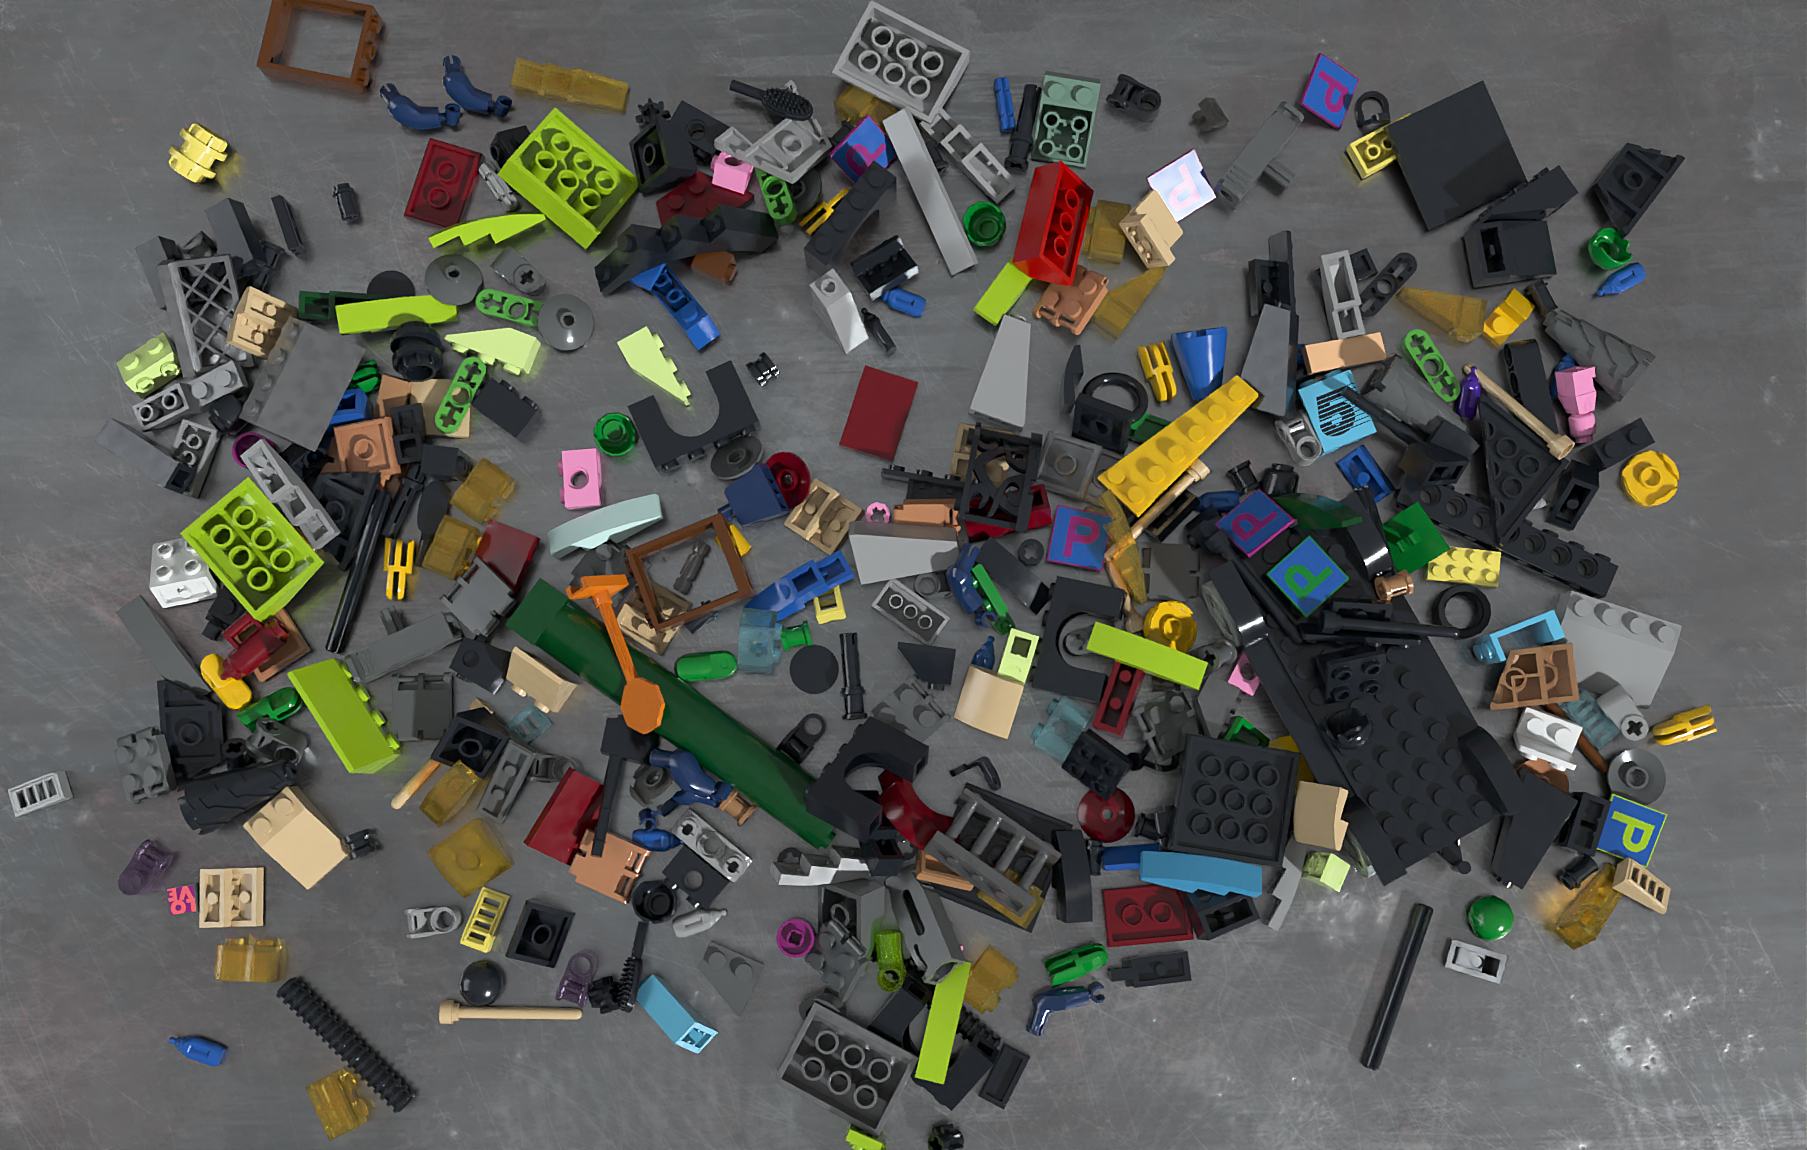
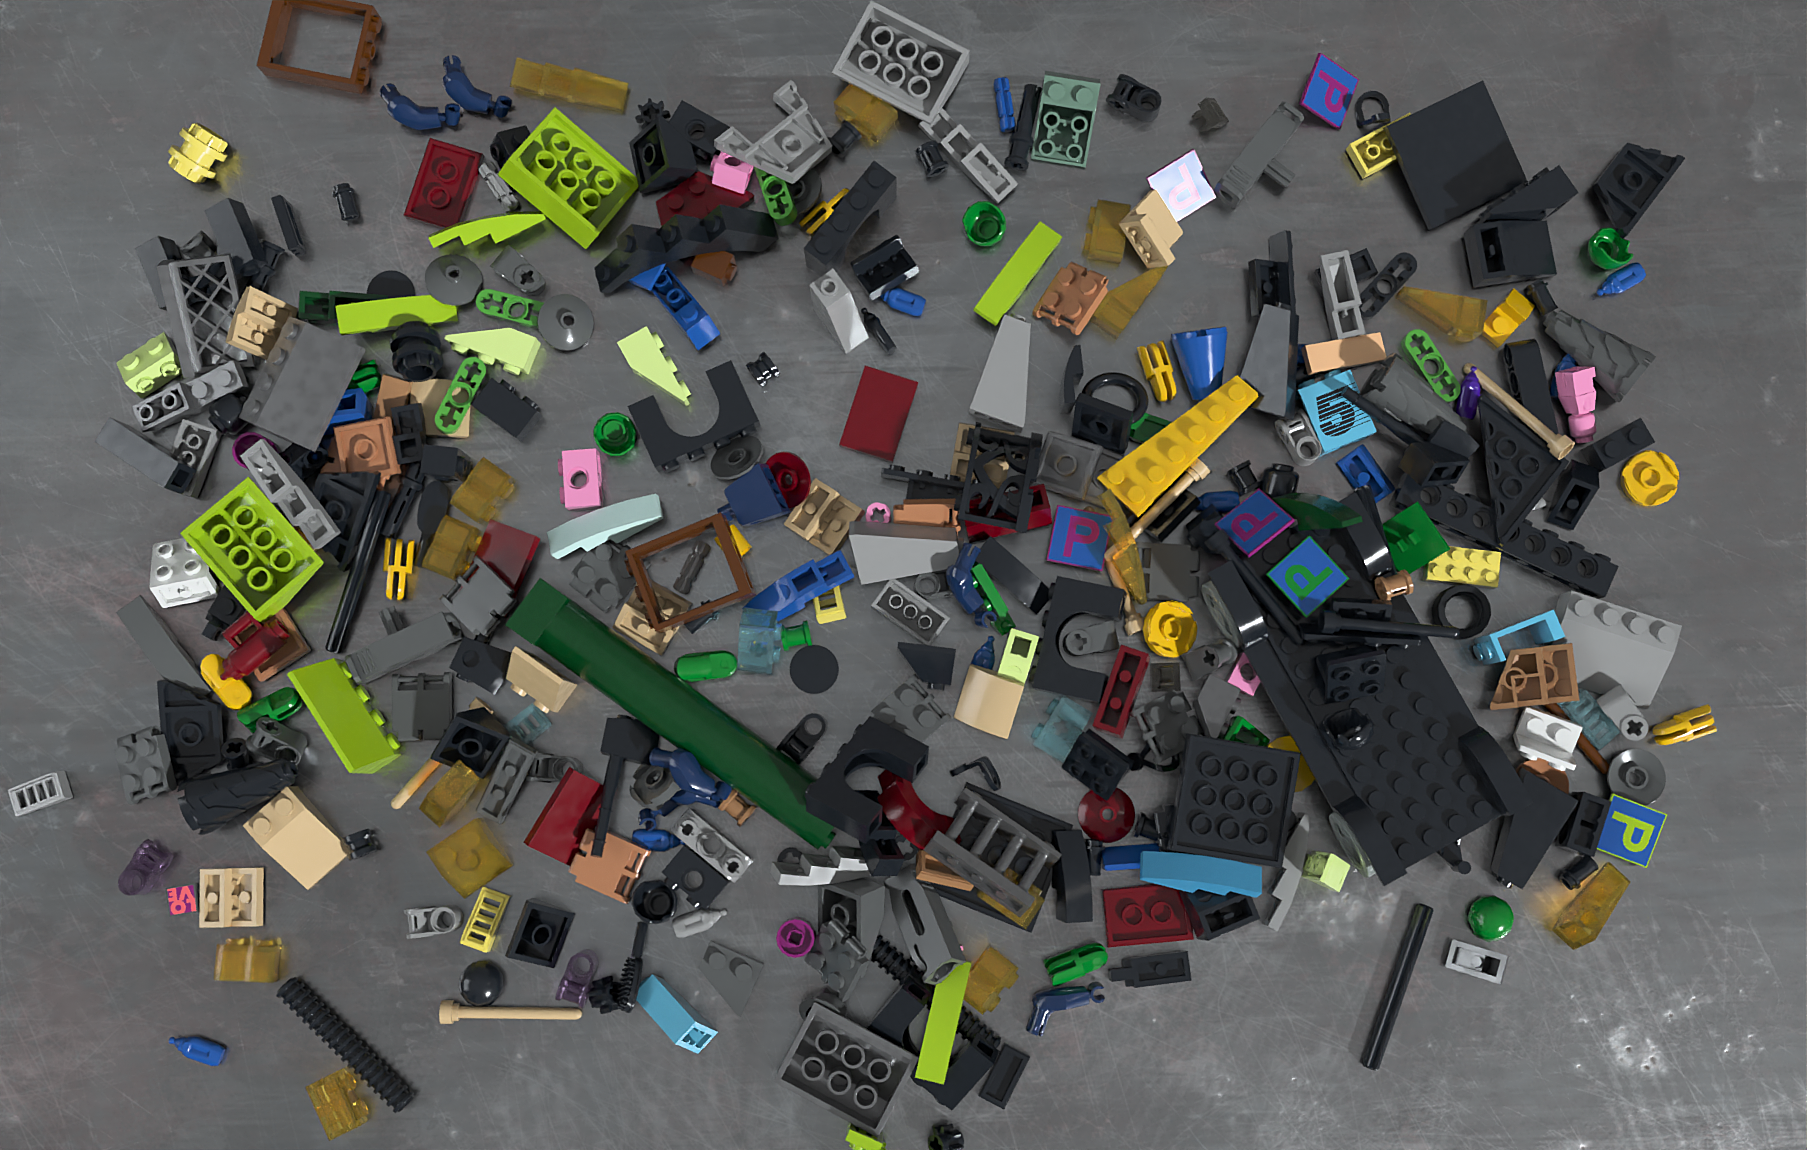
(642, 699): orange piece -> none
(777, 101): black piece -> none
(852, 690): black pin -> none
(862, 147): blue piece -> none
(890, 957): clear neon green piece -> none
(930, 191): light grey tile -> none
(1029, 543): black bush -> none
(1053, 224): red slope -> none
(1147, 656): lime slope -> none
(1319, 814): tan slope -> none
(1623, 883): tan slope -> none

